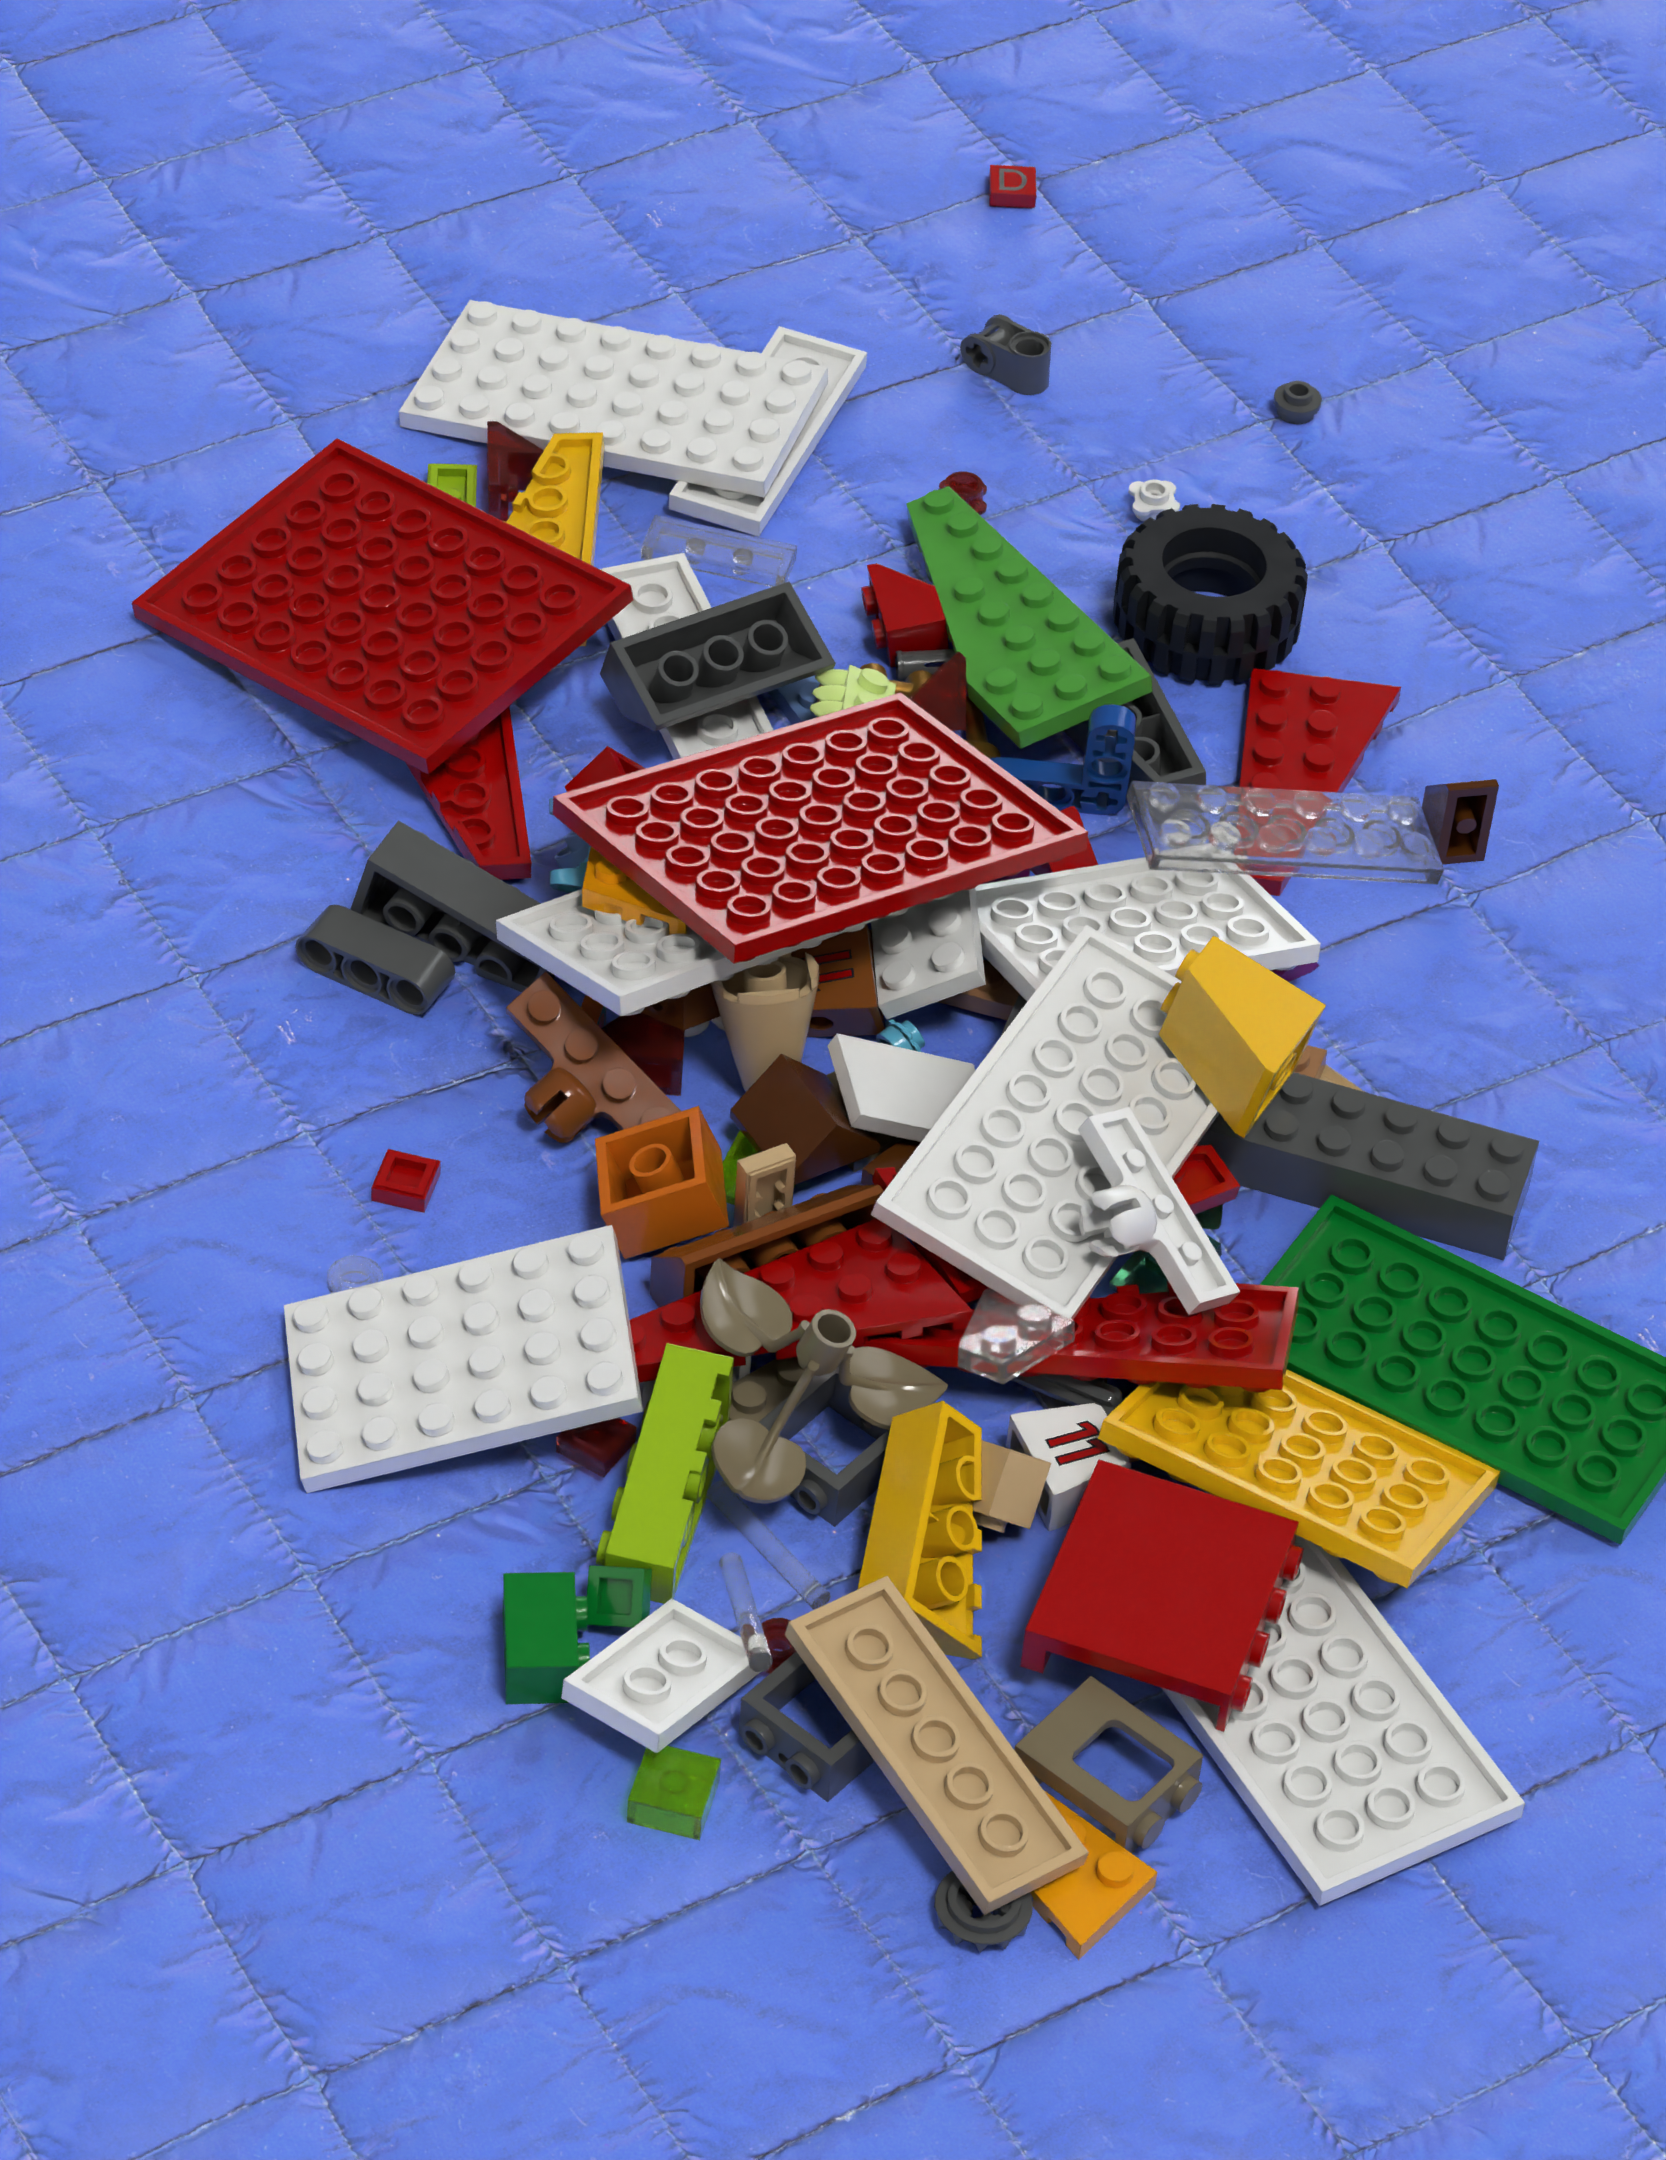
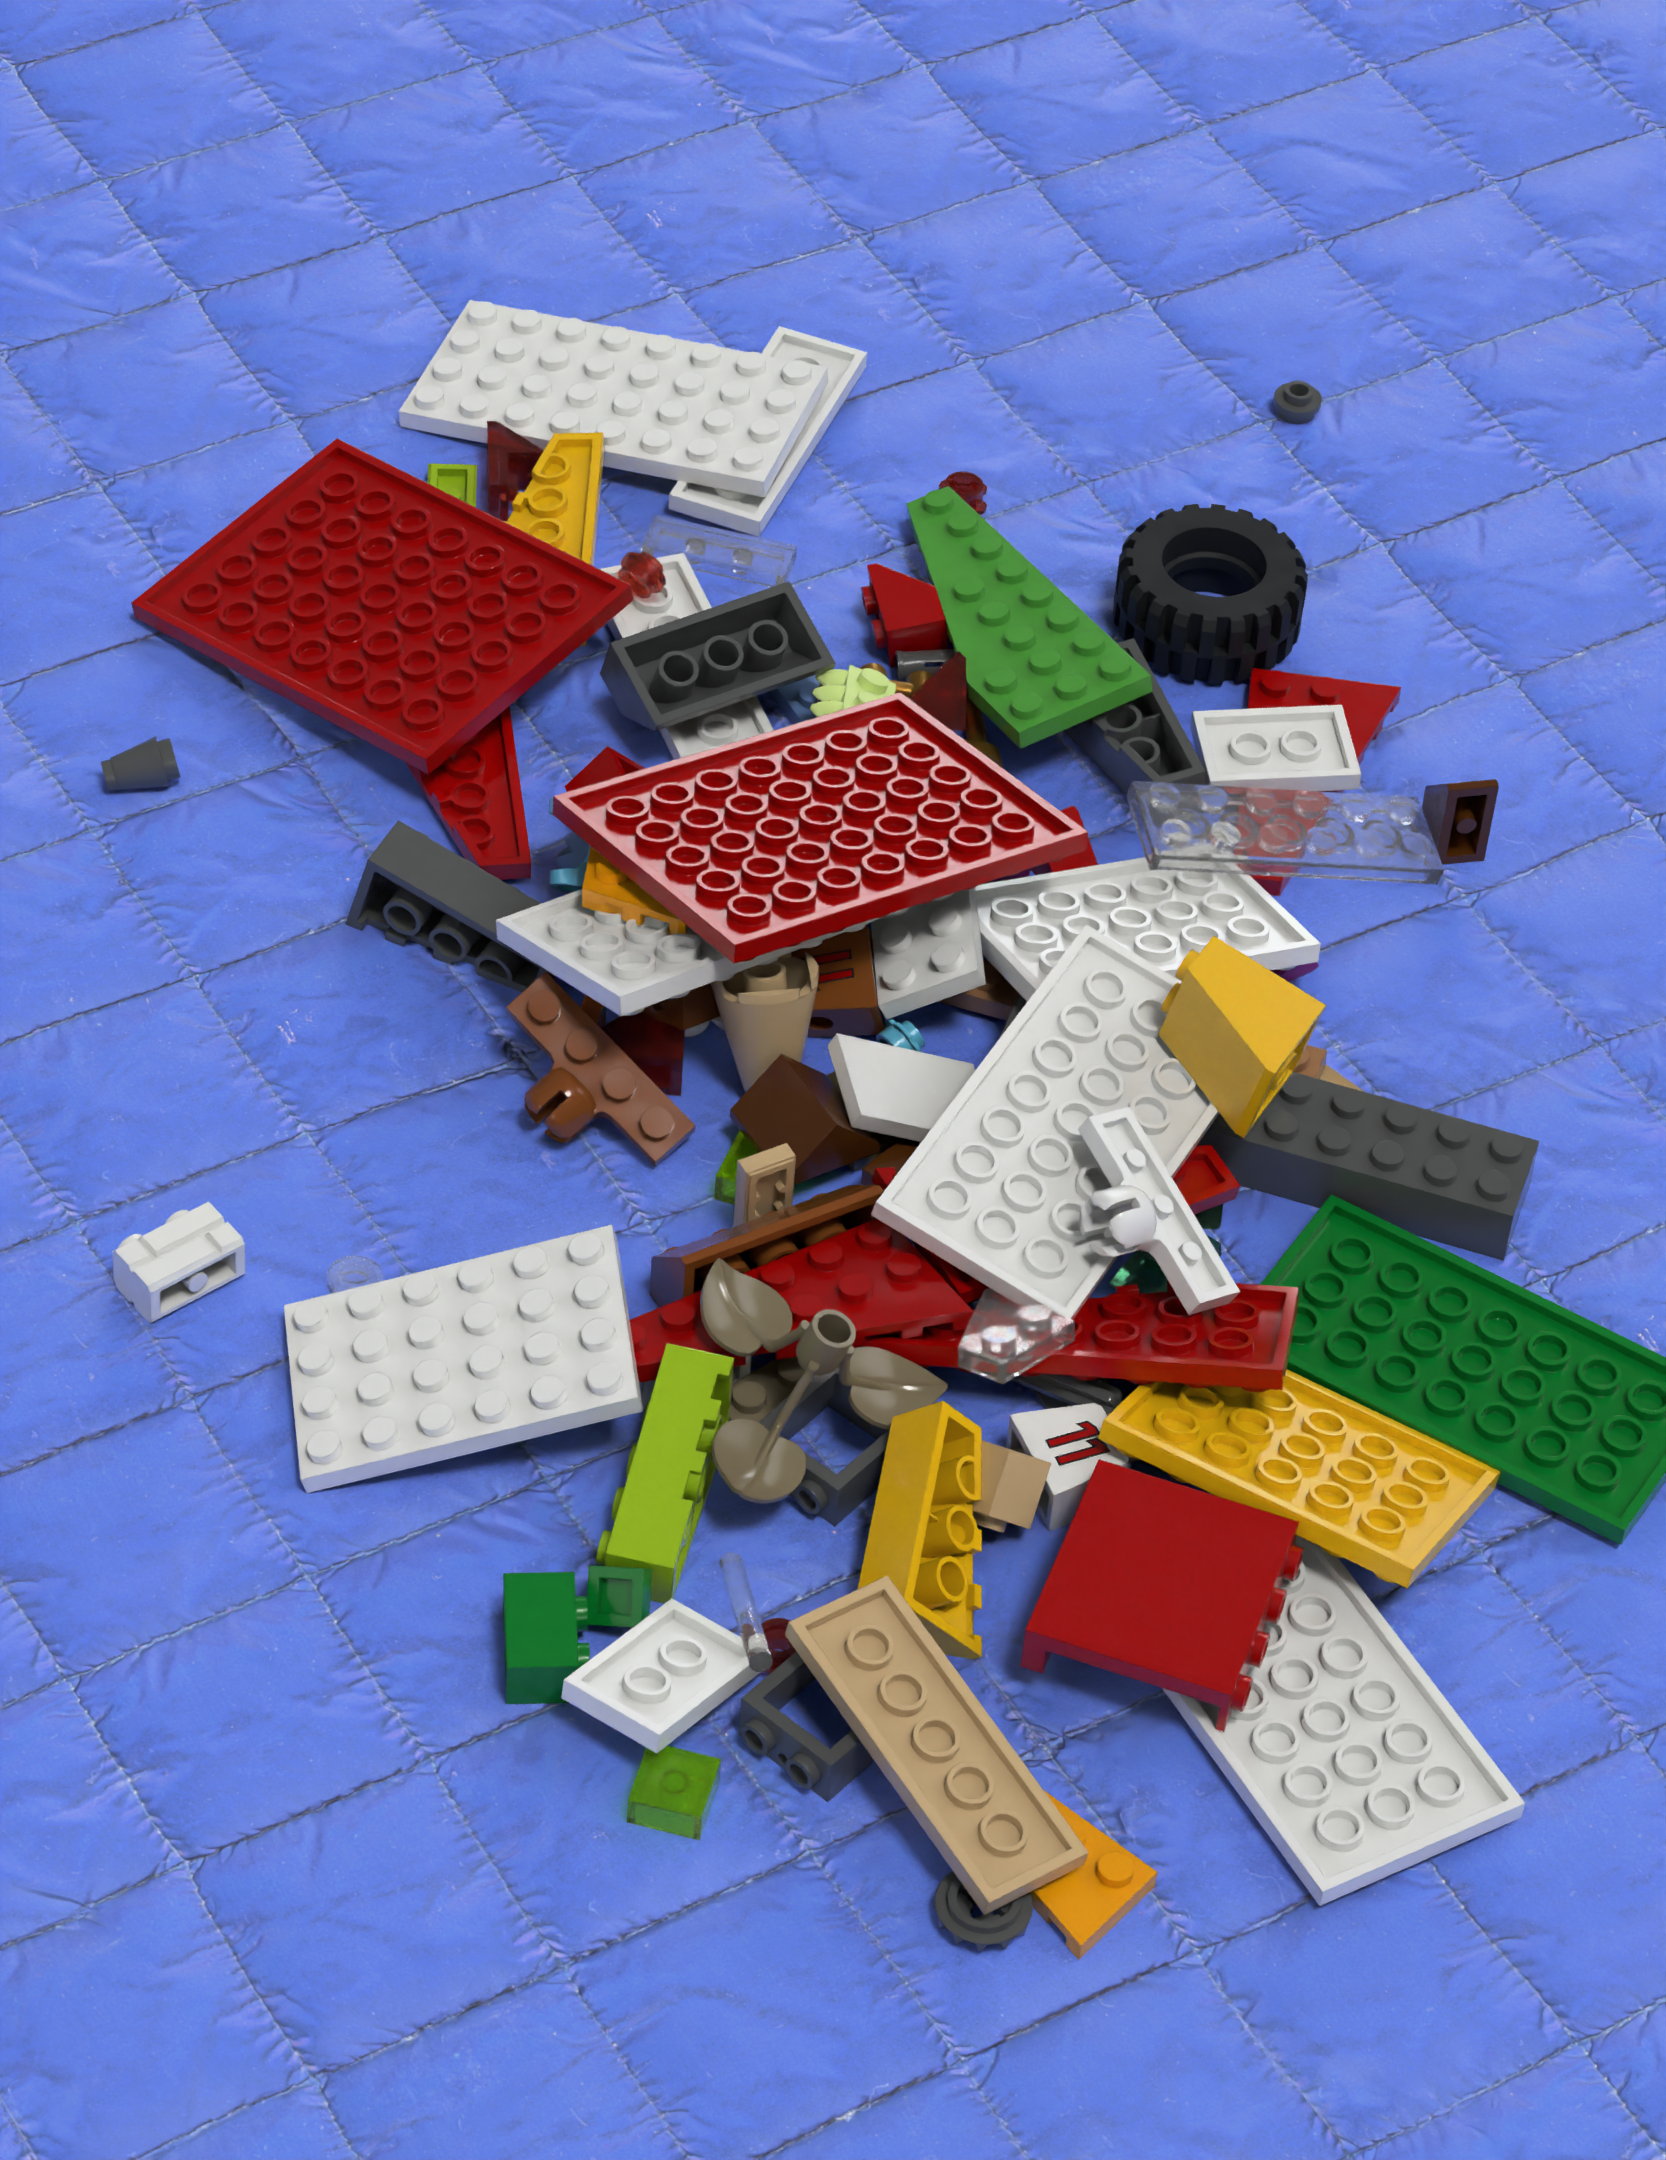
(142, 766): none -> dark grey cone
(178, 1261): none -> white brick
(375, 959): dark grey beam -> none
(406, 1180): red tile -> none
(597, 1444): clear red plate -> none
(642, 573): none -> clear red plate
(661, 1182): orange brick -> none
(768, 1545): clear bar -> none
(1012, 186): red tile -> none
(1014, 355): dark grey piece -> none
(1078, 1721): dark tan window -> none
(1095, 785): blue beam -> none
(1152, 498): white plate -> none
(1277, 748): none -> white plate

